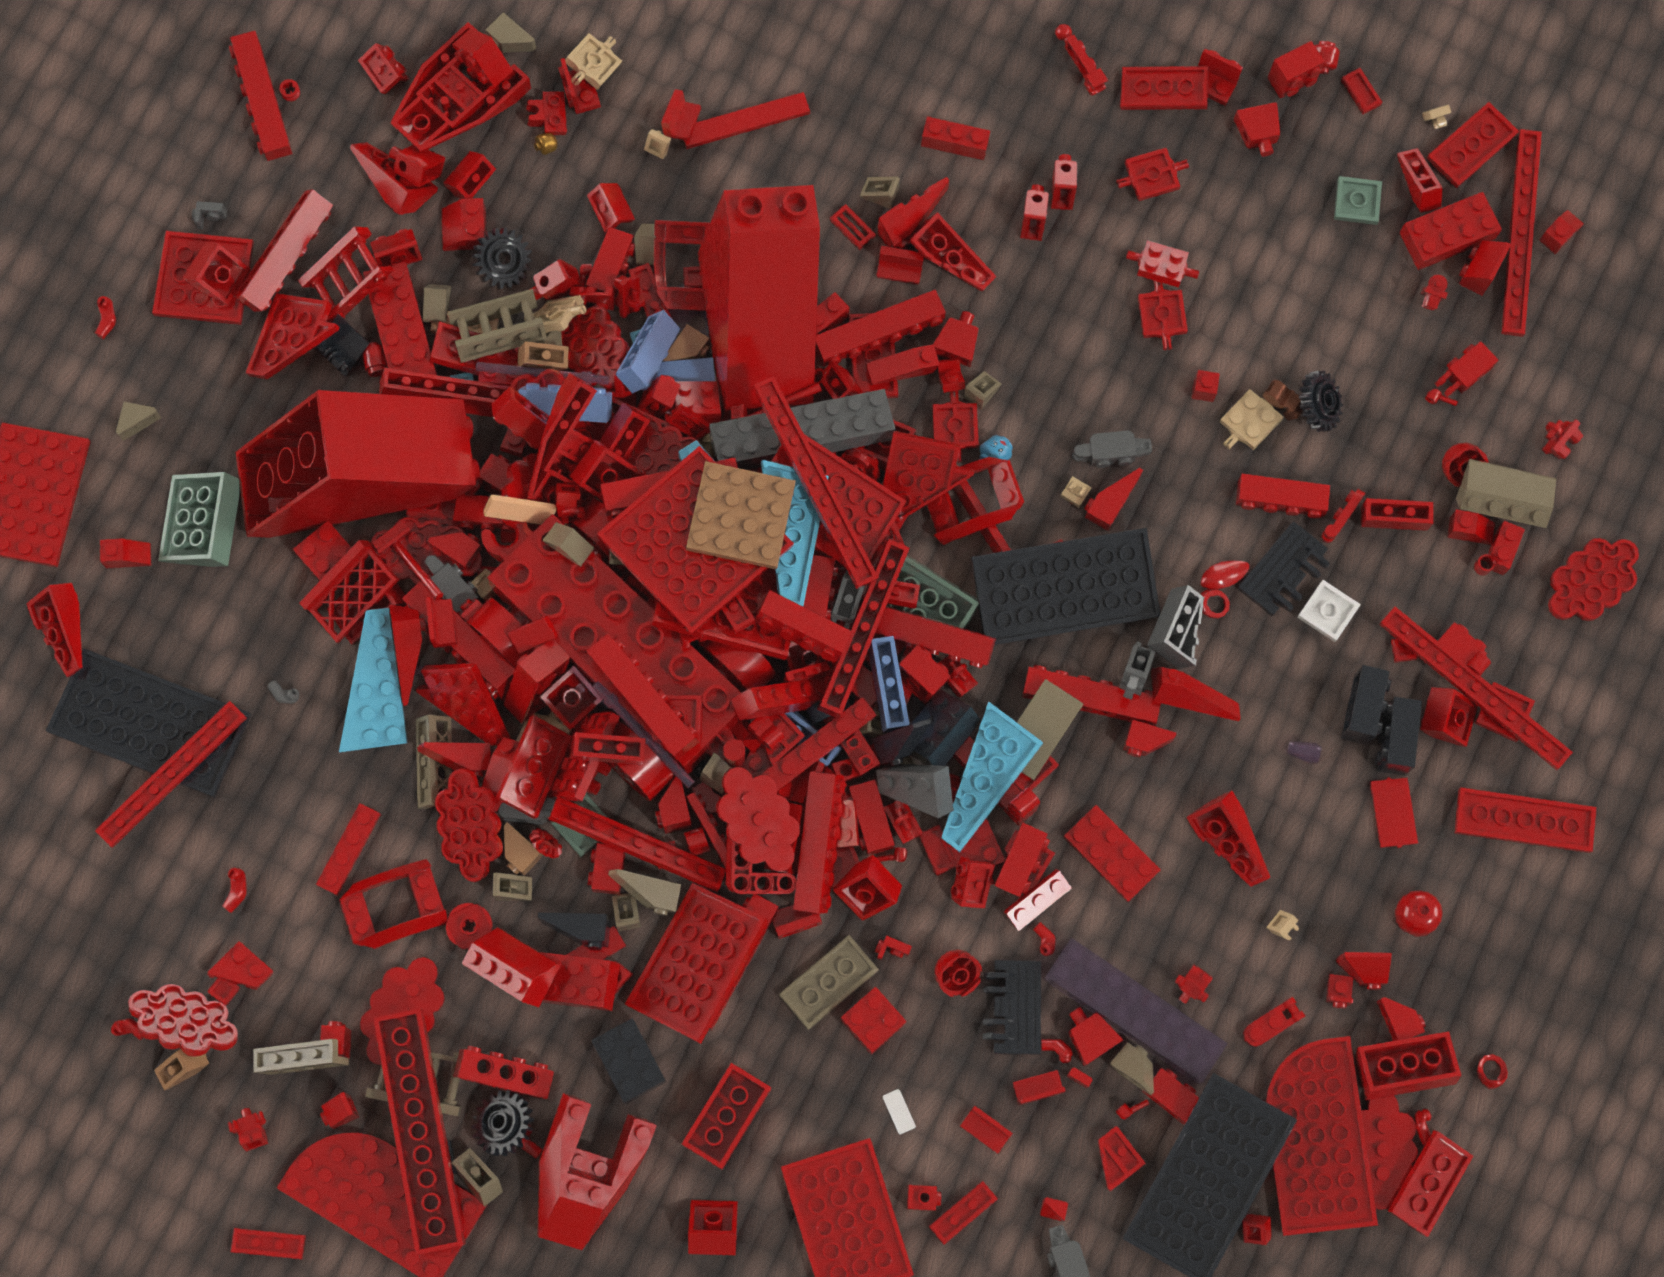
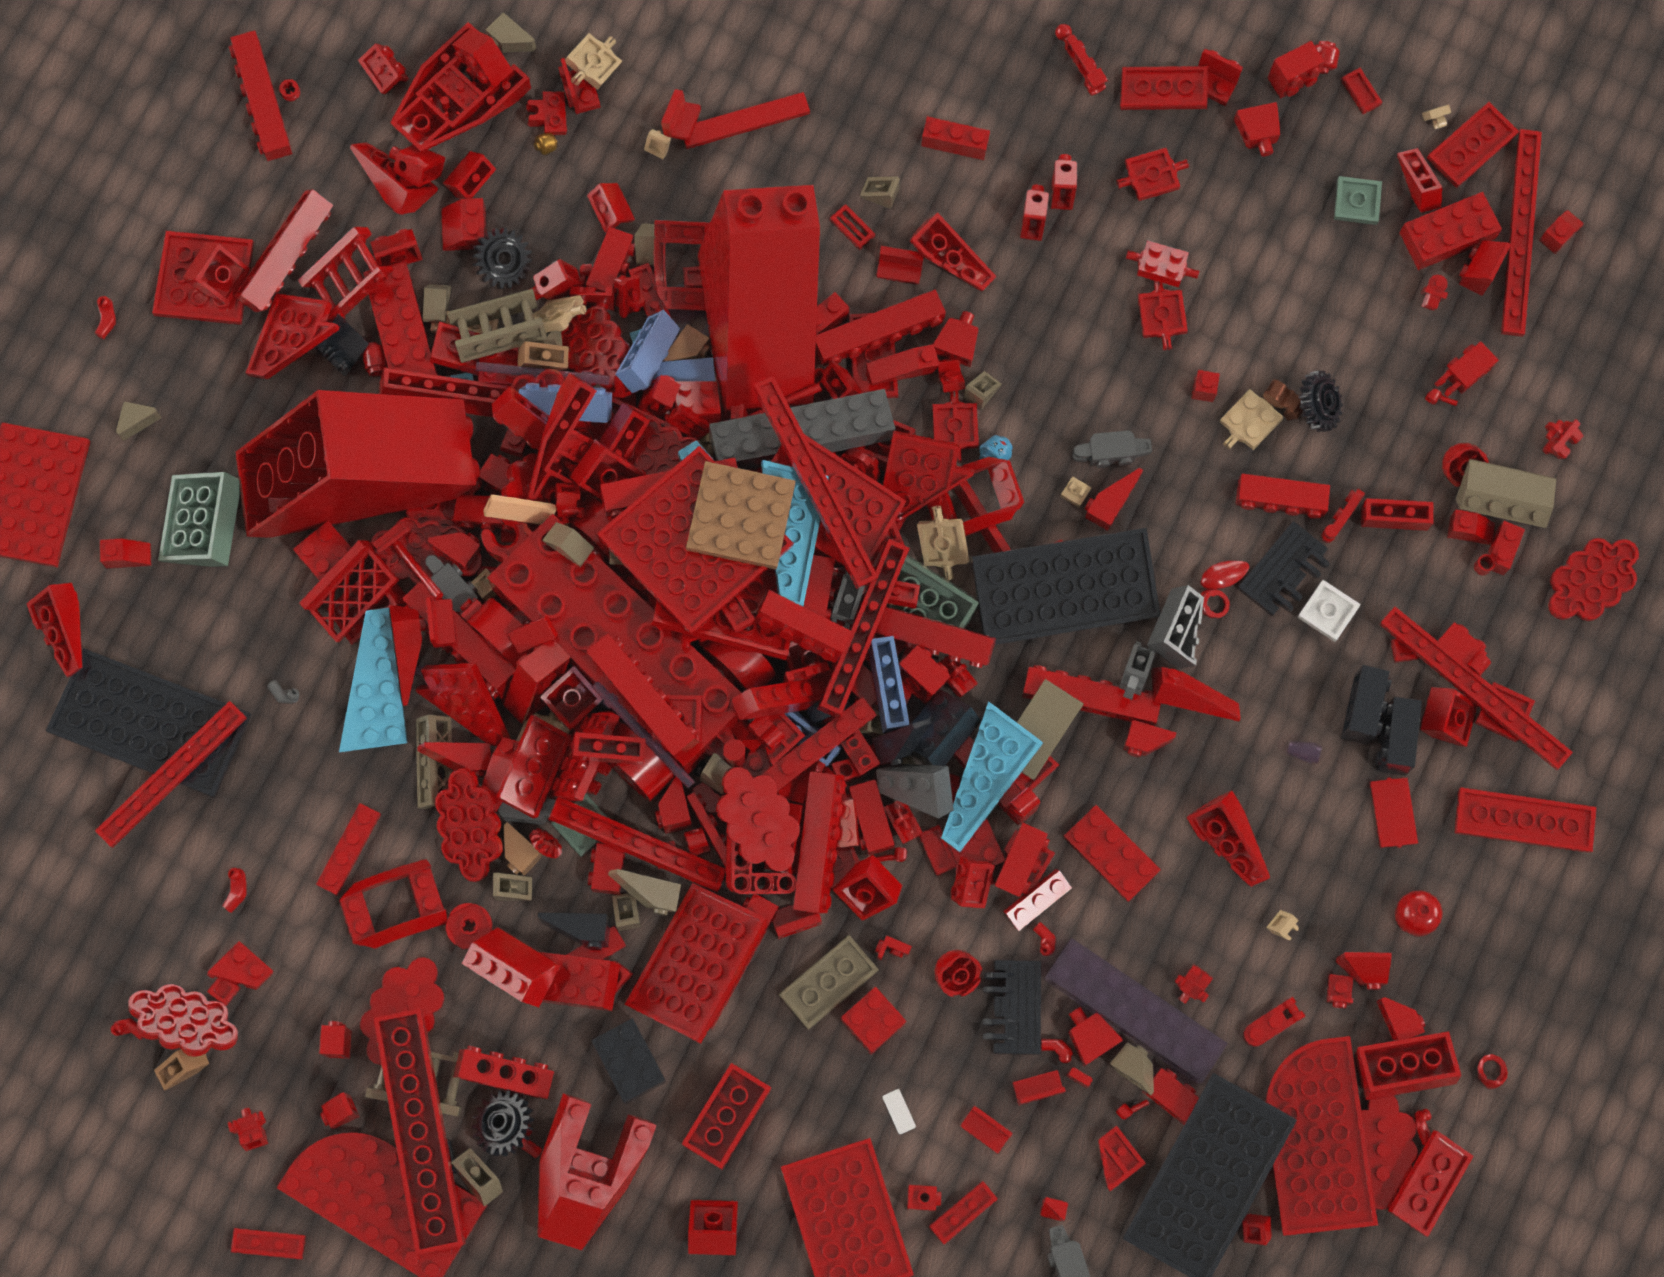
(208, 210): dark grey bracket -> none
(298, 1057): dark tan fence -> none
(902, 221): red wedge -> none
(943, 542): none -> tan plate

